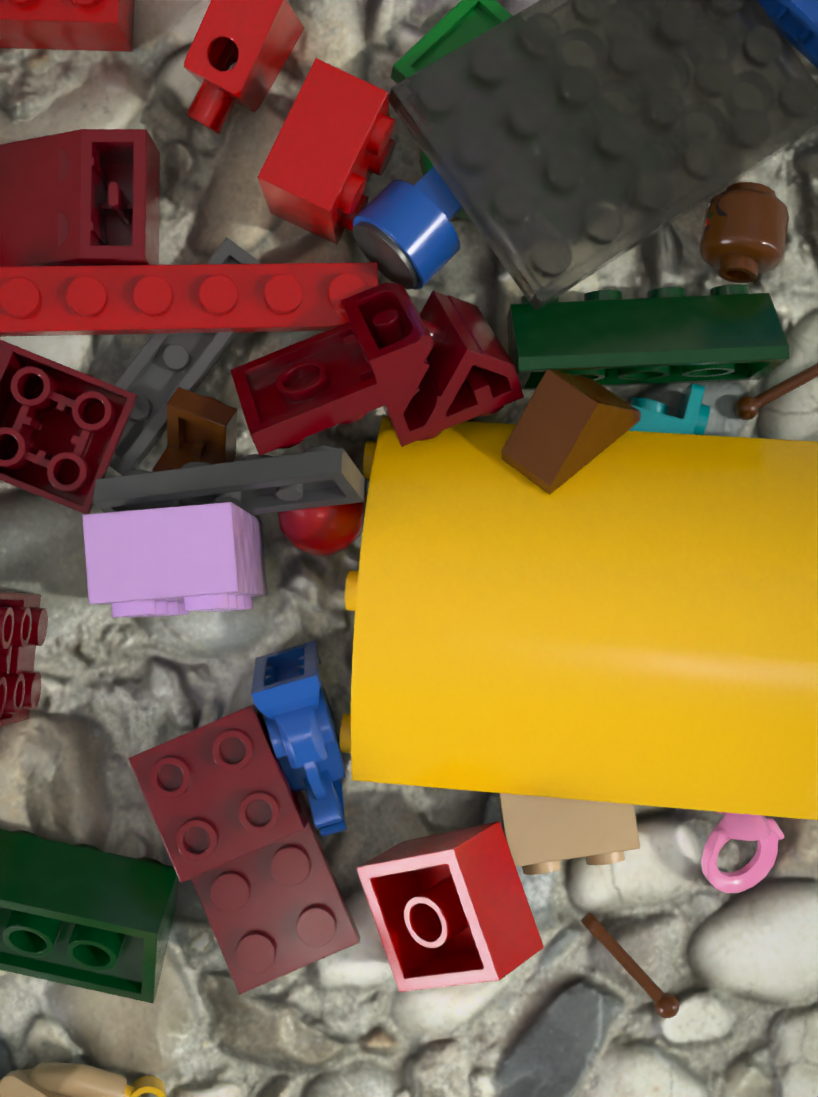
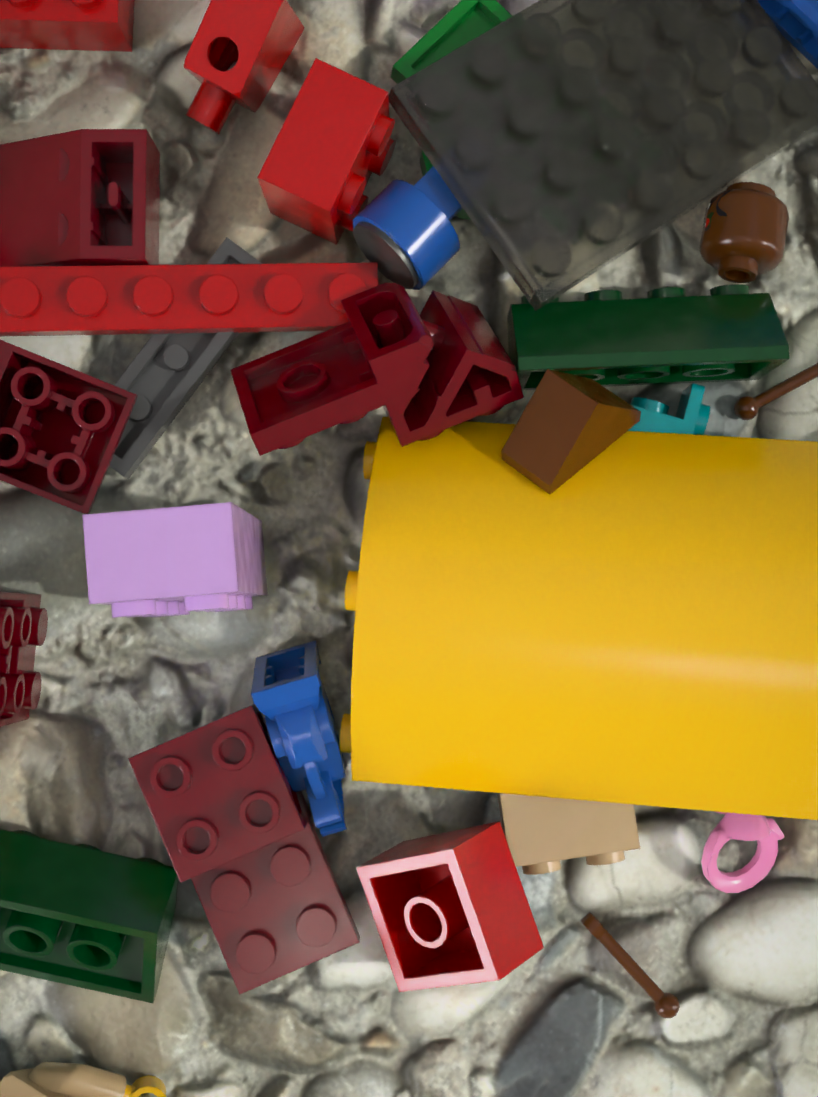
(198, 431): reddish brown bracket -> none
(255, 484): dark grey plate -> none
(323, 529): red piece -> none

